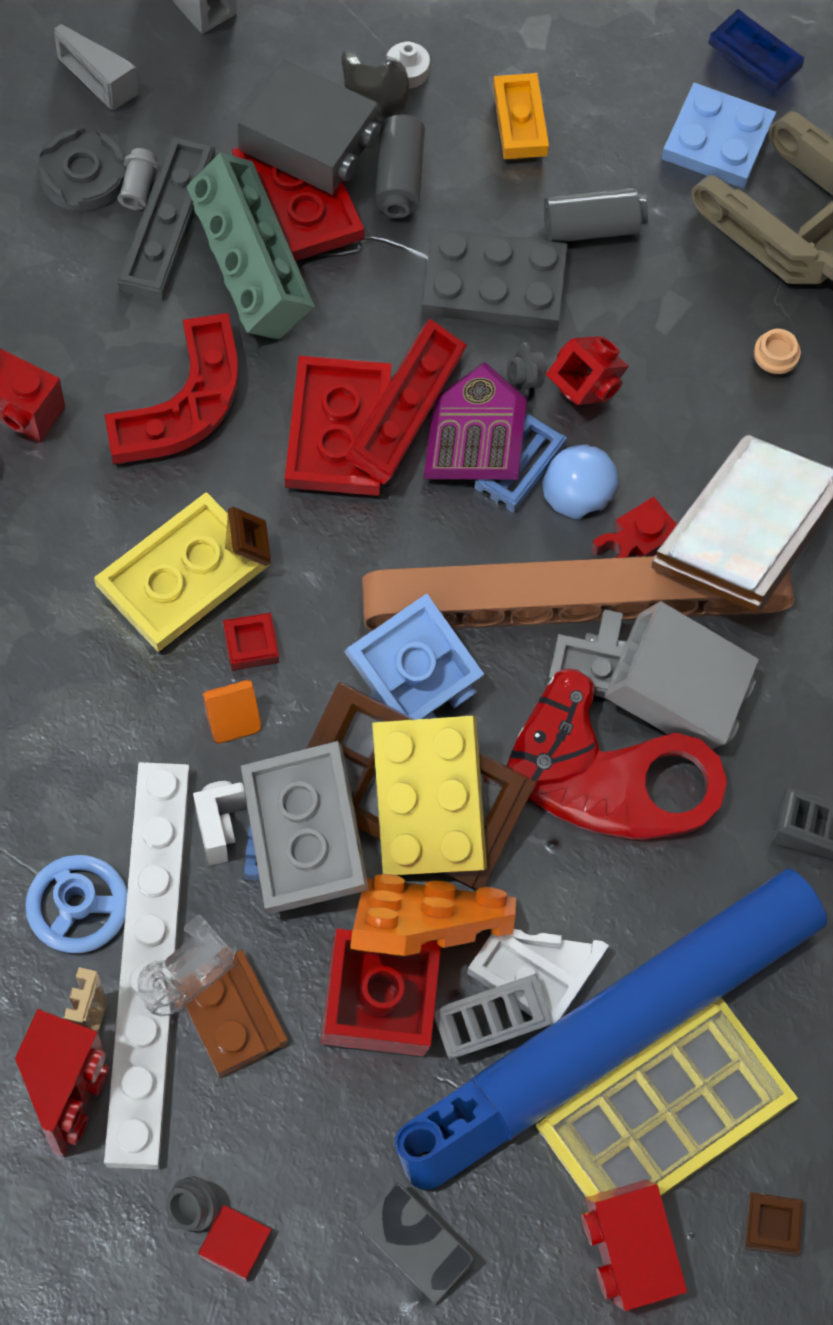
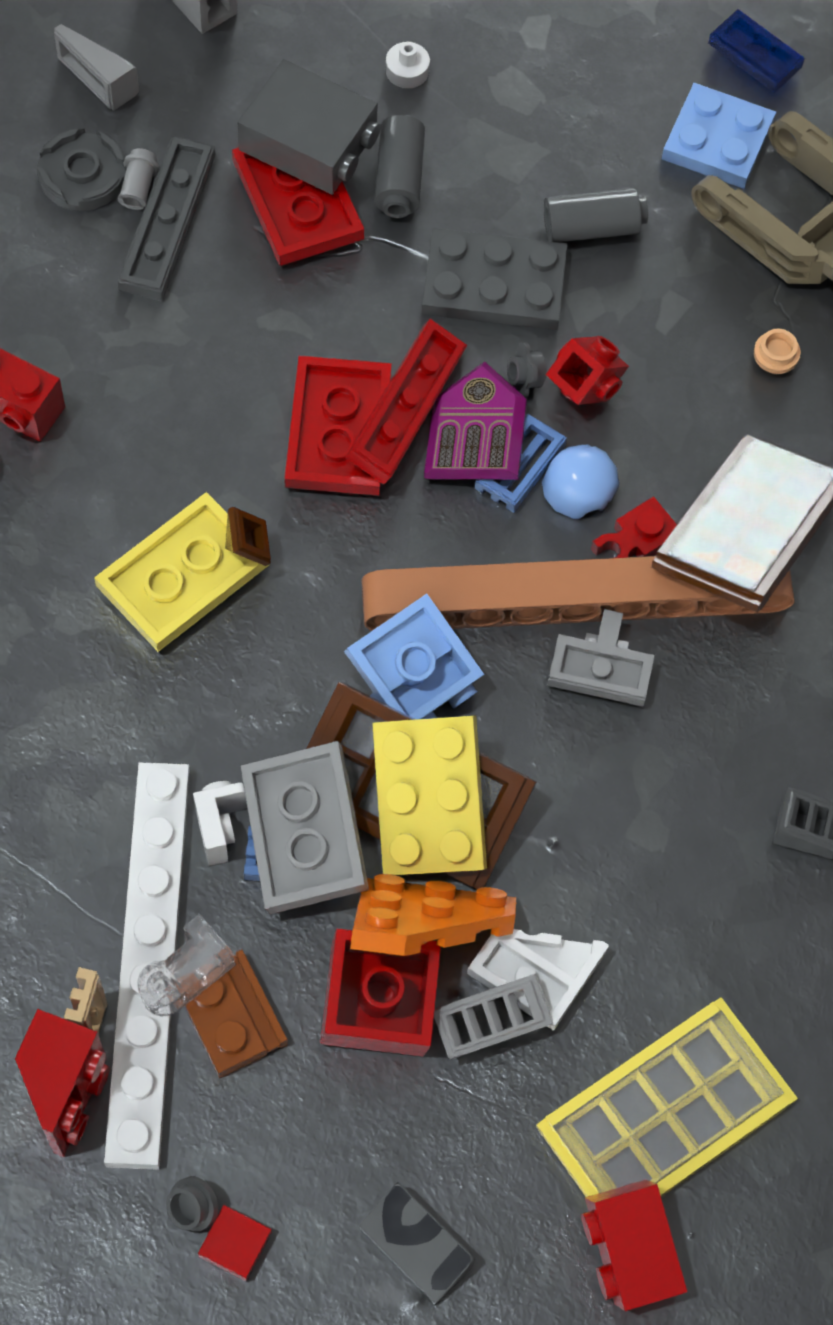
(67, 887): light blue piece -> none
(192, 411): red plate -> none
(232, 711): orange slope -> none
(249, 246): sand green brick -> none
(251, 641): red tile -> none
(383, 84): clear smoke helmet -> none
(520, 116): light orange plate -> none
(604, 788): red animal -> none
(609, 1029): blue piece -> none
(682, 677): light grey brick -> none
(773, 1224): reddish brown tile -> none

